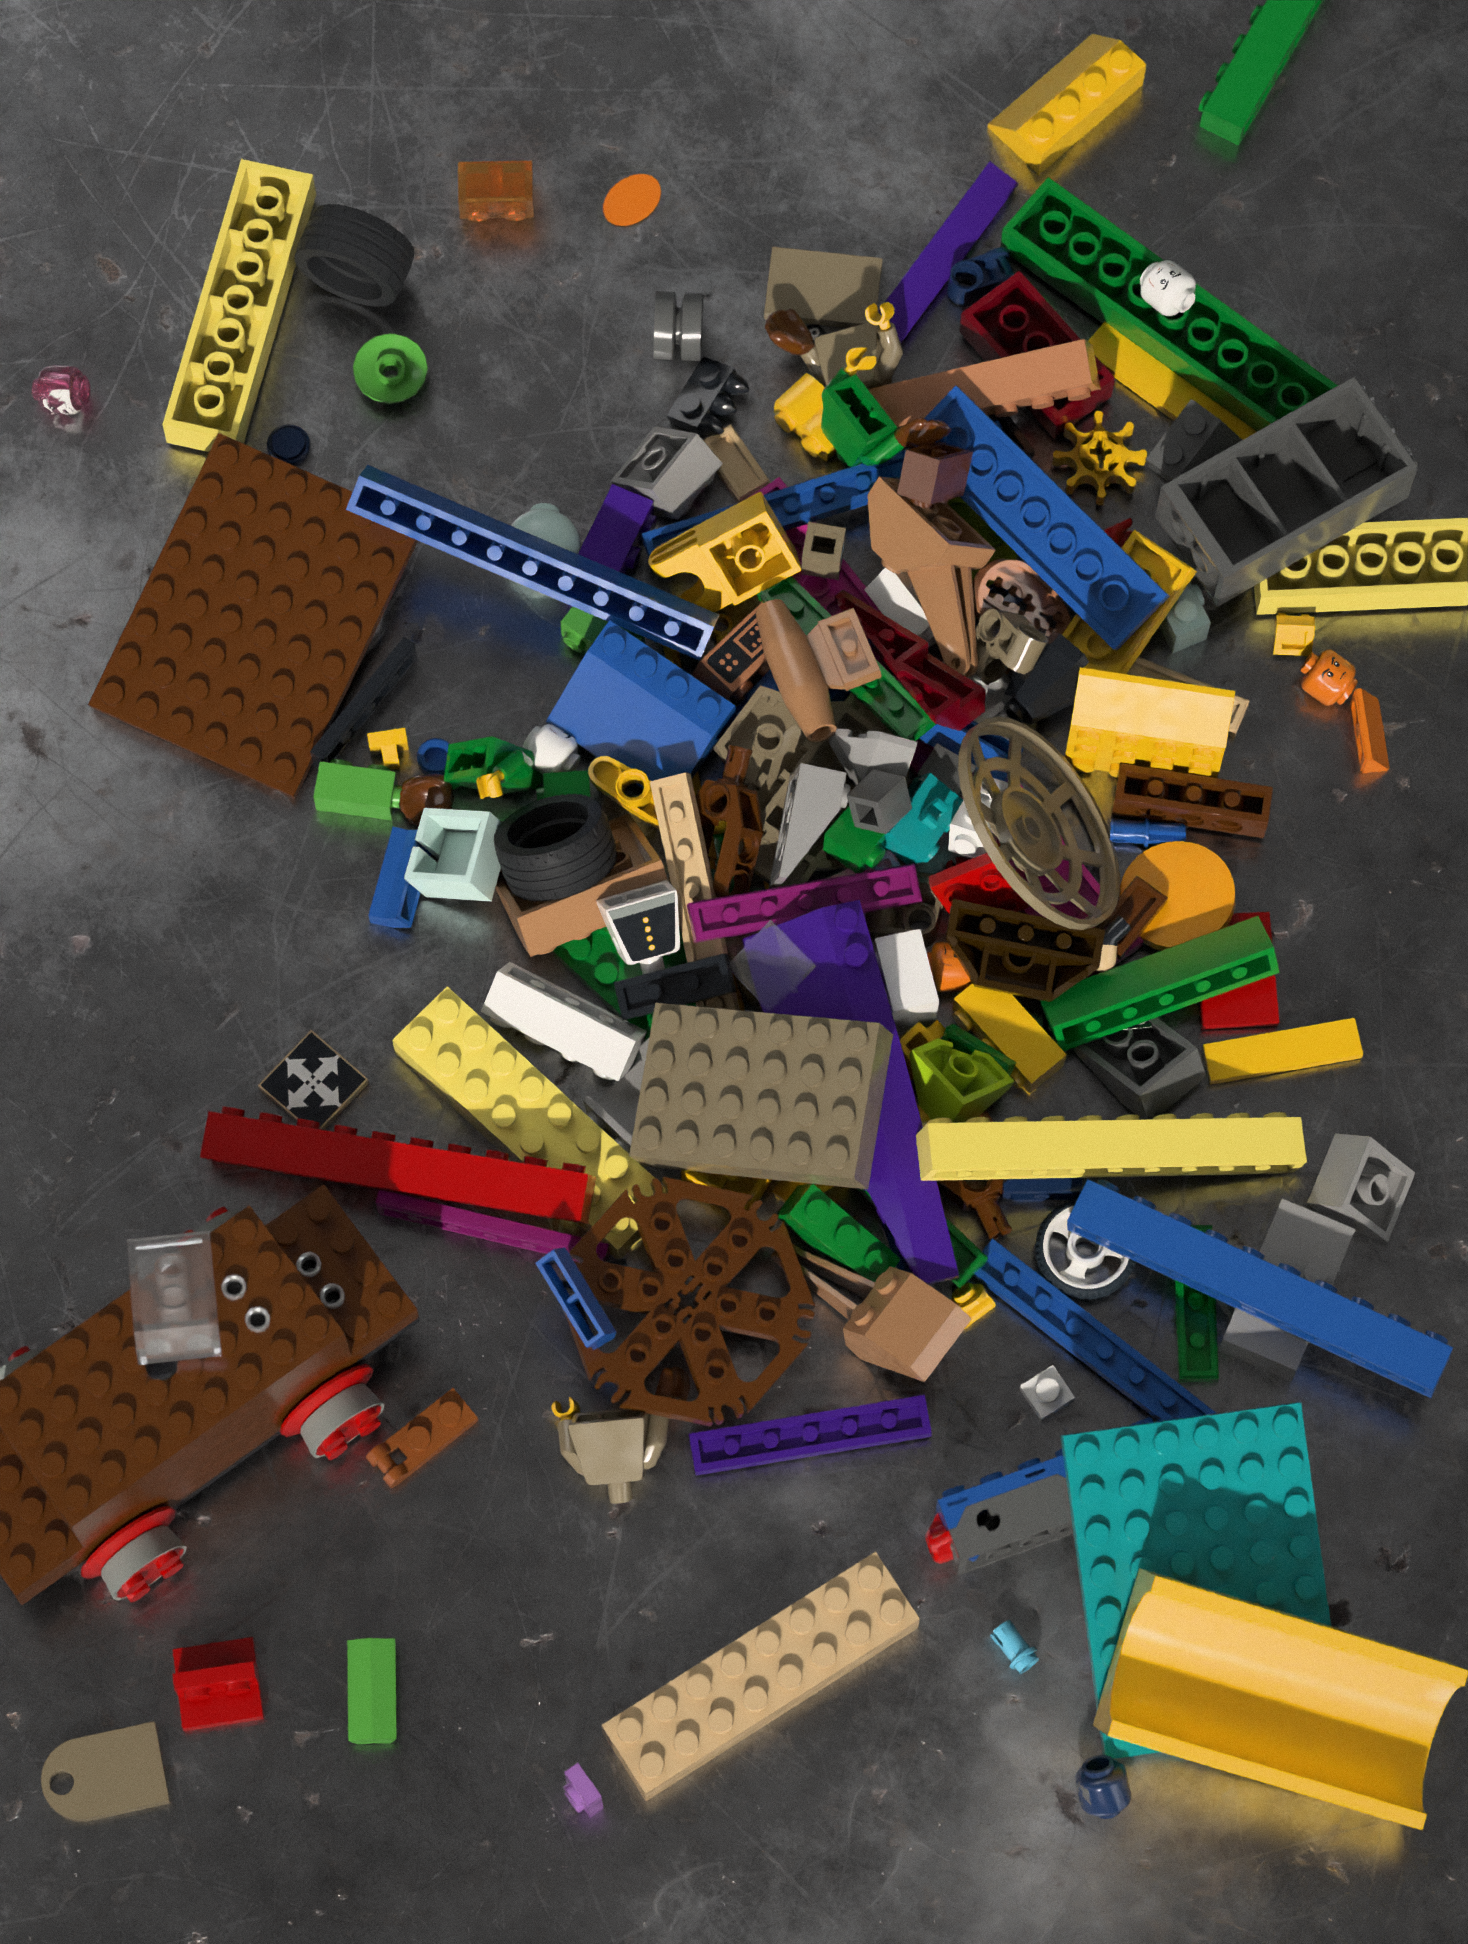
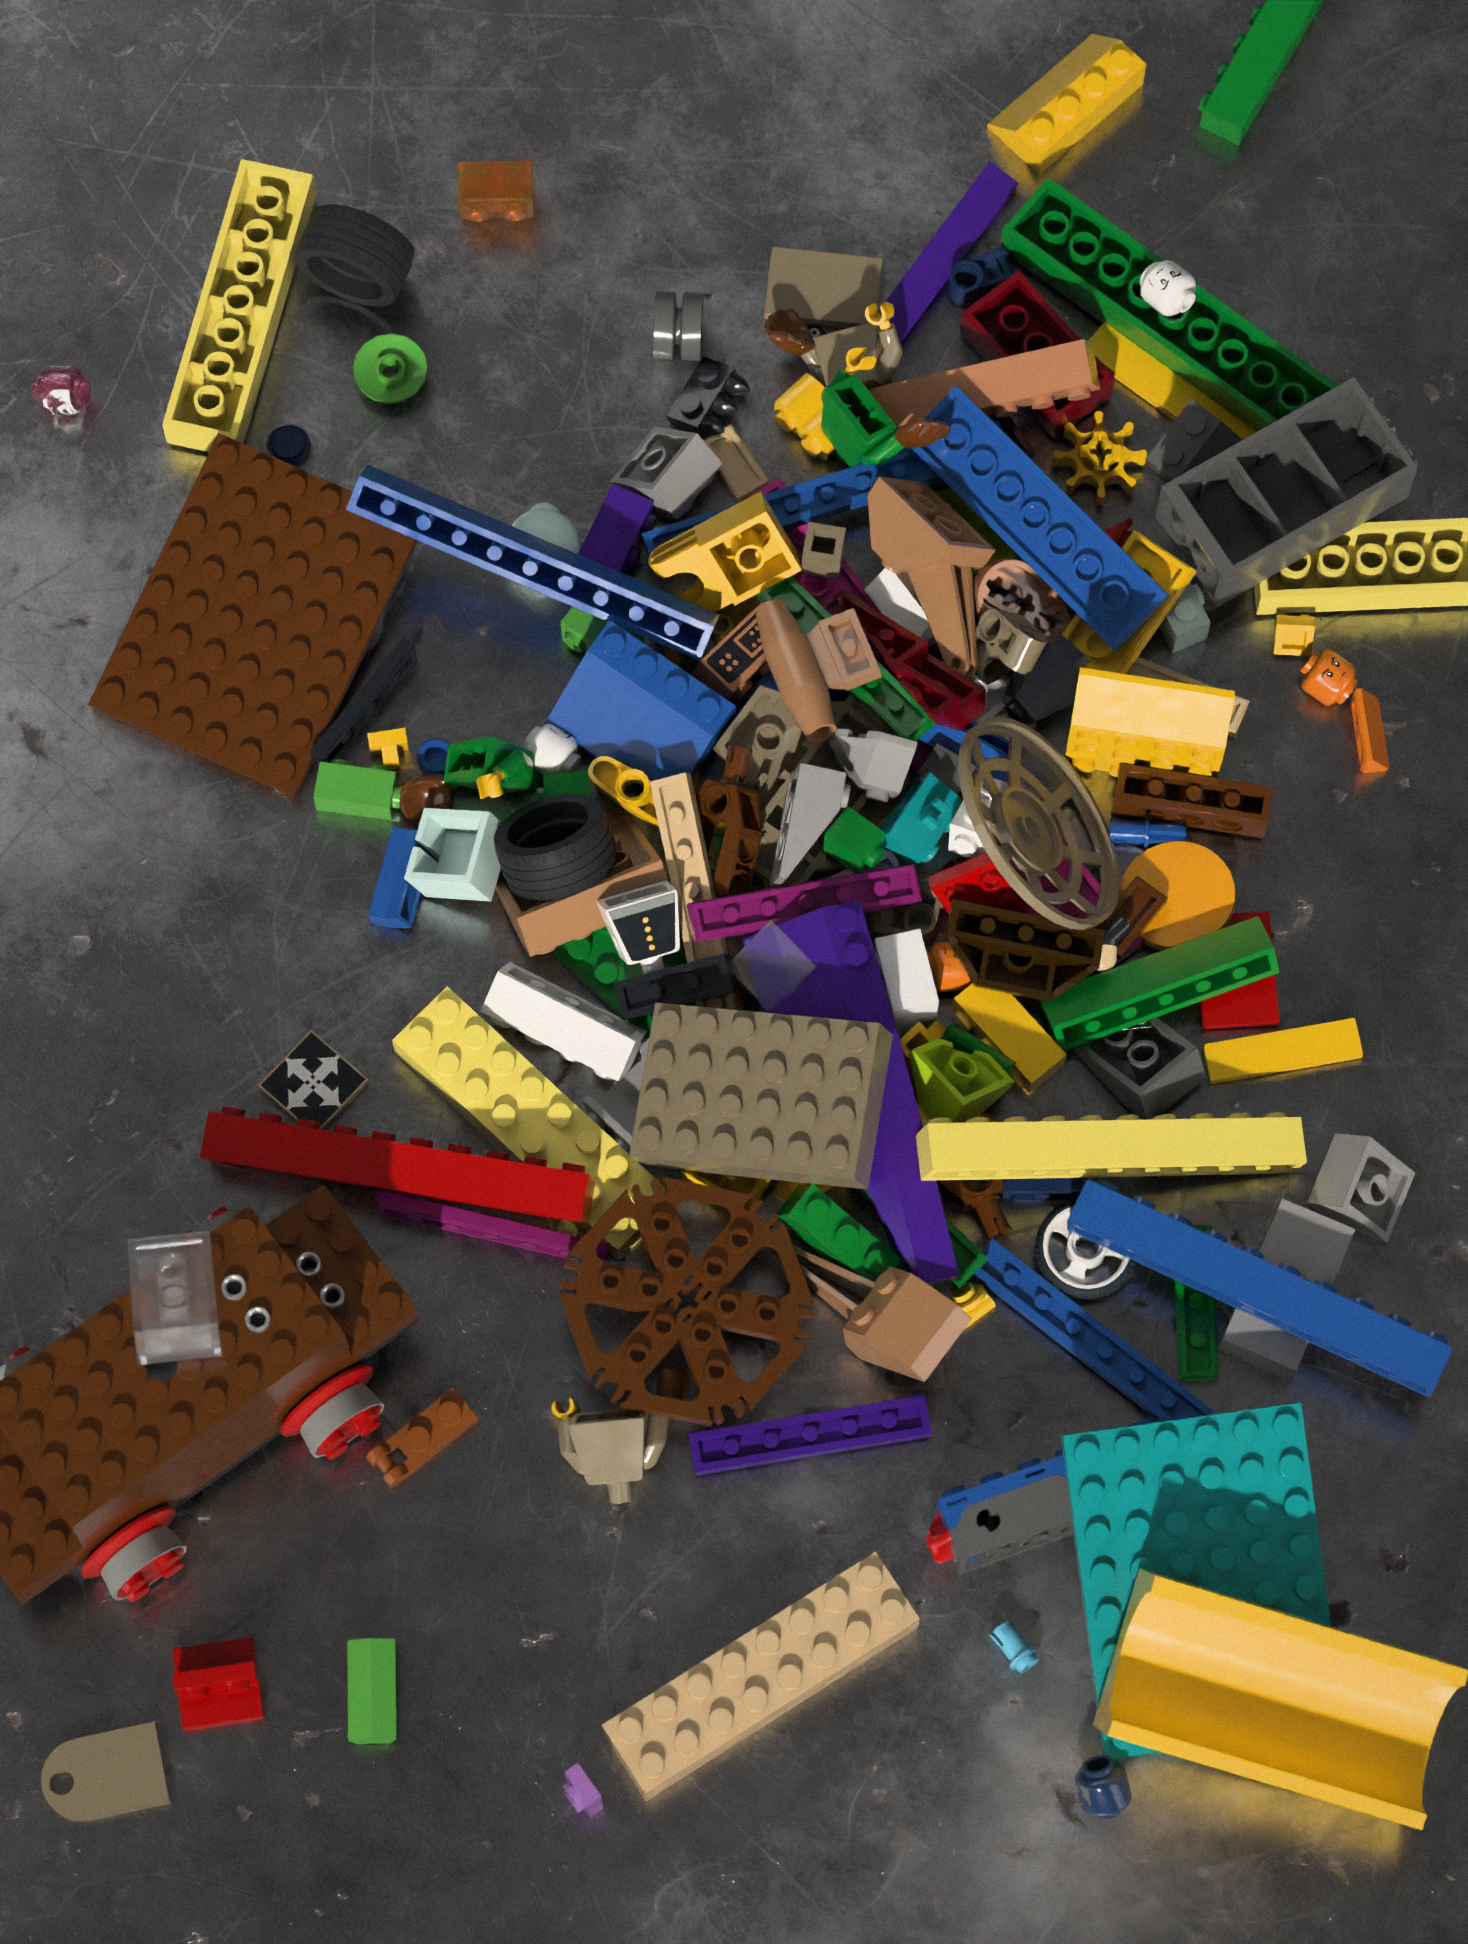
(582, 1295): blue piece -> none
(631, 199): orange sticker -> none
(879, 801): dark grey brick -> none
(934, 473): reddish brown brick -> none
(1047, 1393): white plate -> none

